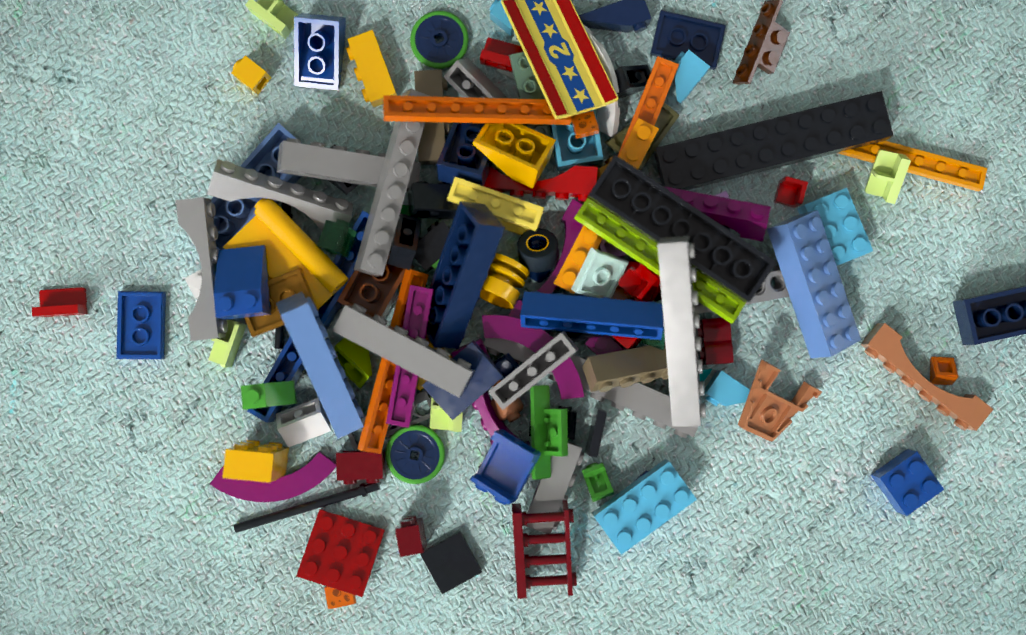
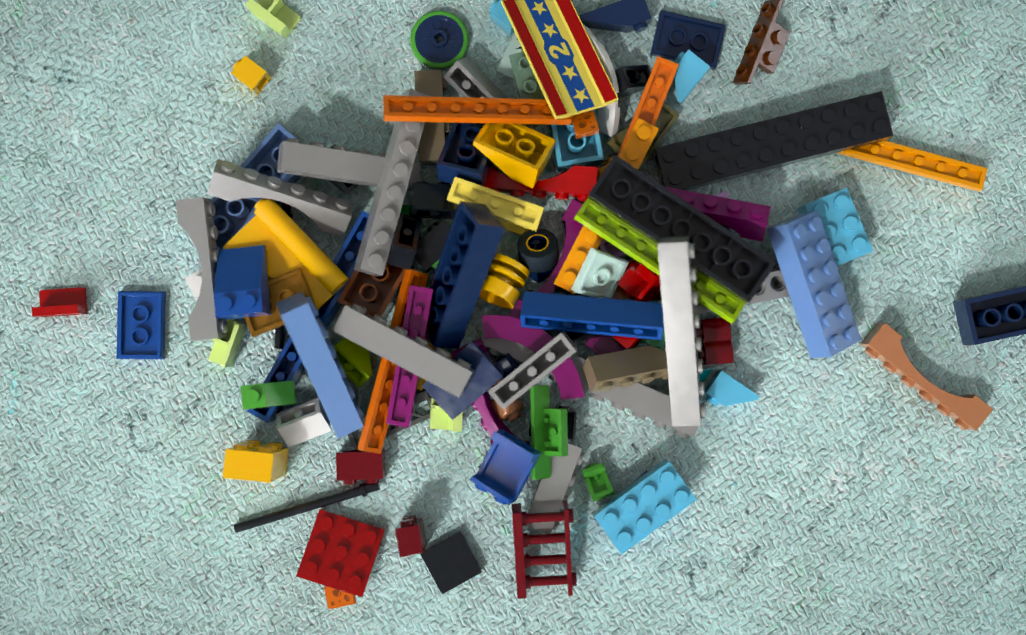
(280, 489): magenta tile -> none
(318, 50): blue slope -> none
(337, 238): clear green brick -> none
(370, 67): yellow brick -> none
(412, 469): dark blue wheel -> none
(497, 54): red panel -> none
(596, 432): black tile -> none
(767, 412): nougat wing -> none
(790, 192): red panel -> none
(887, 175): yellowish green panel -> none
(907, 482): blue brick -> none
(943, 370): orange slope -> none

